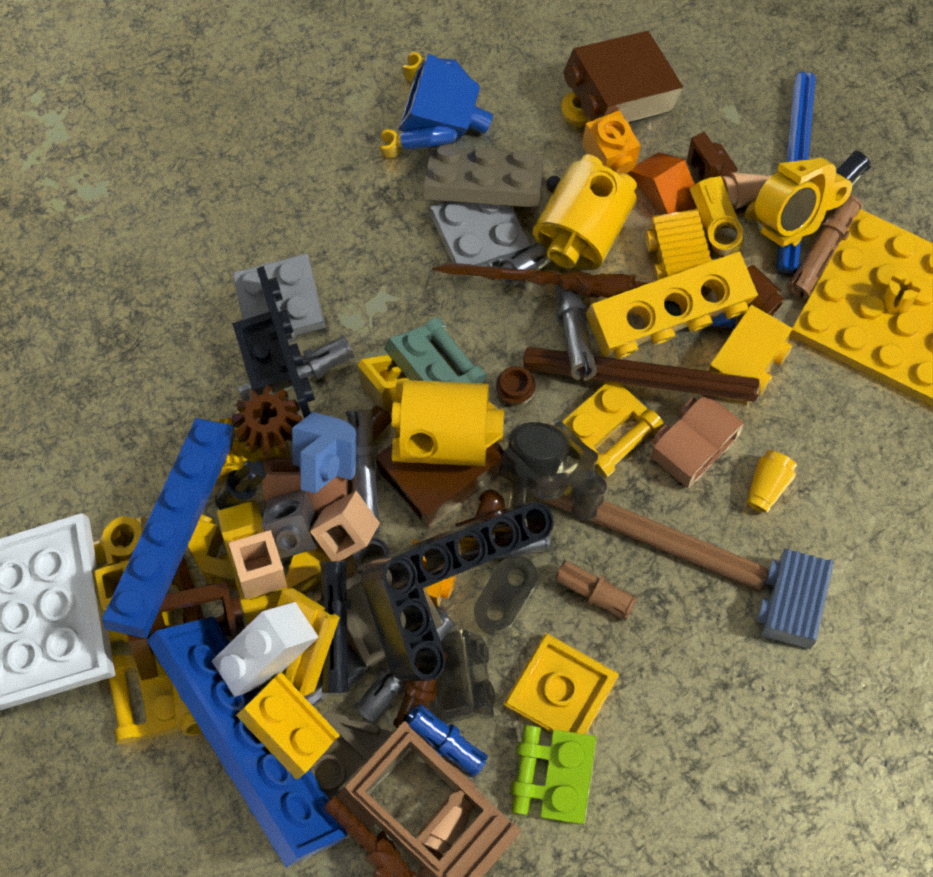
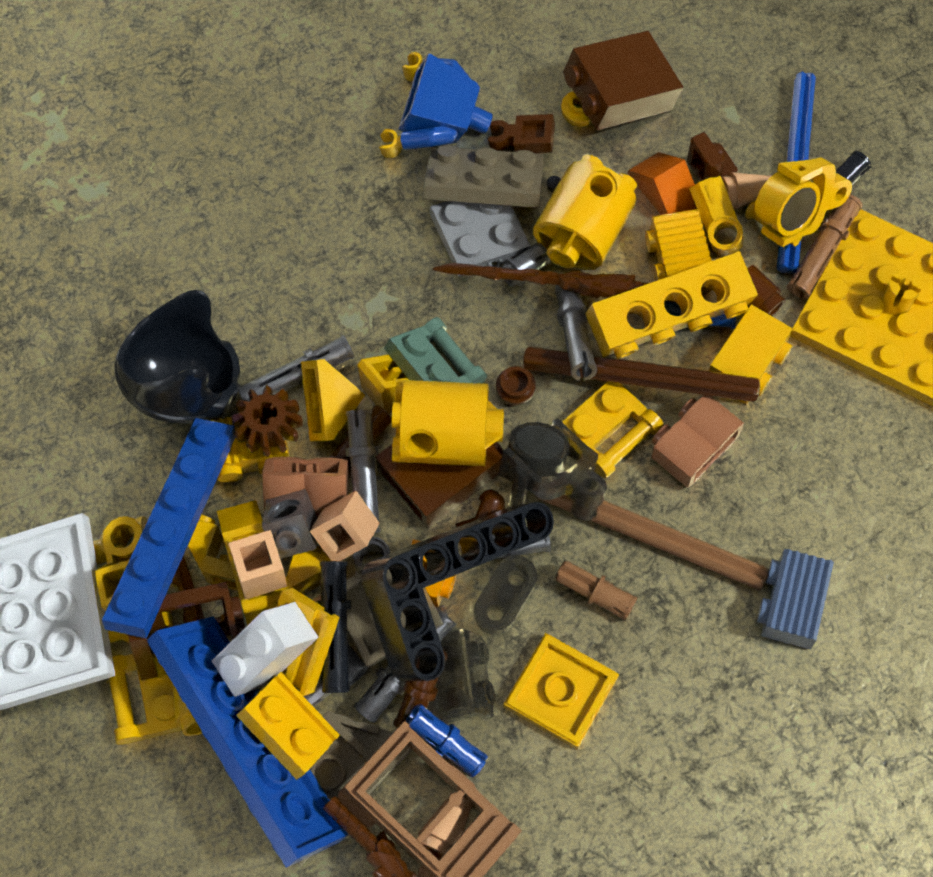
(177, 364): none -> black piece
(240, 485): black axle -> none
(267, 351): black bracket -> none
(297, 289): light grey plate -> none
(323, 450): medium blue brick -> none
(327, 399): none -> yellow slope
(528, 133): none -> reddish brown plate
(567, 777): lime plate -> none
(612, 142): light orange brick -> none
(770, 480): yellow cone -> none

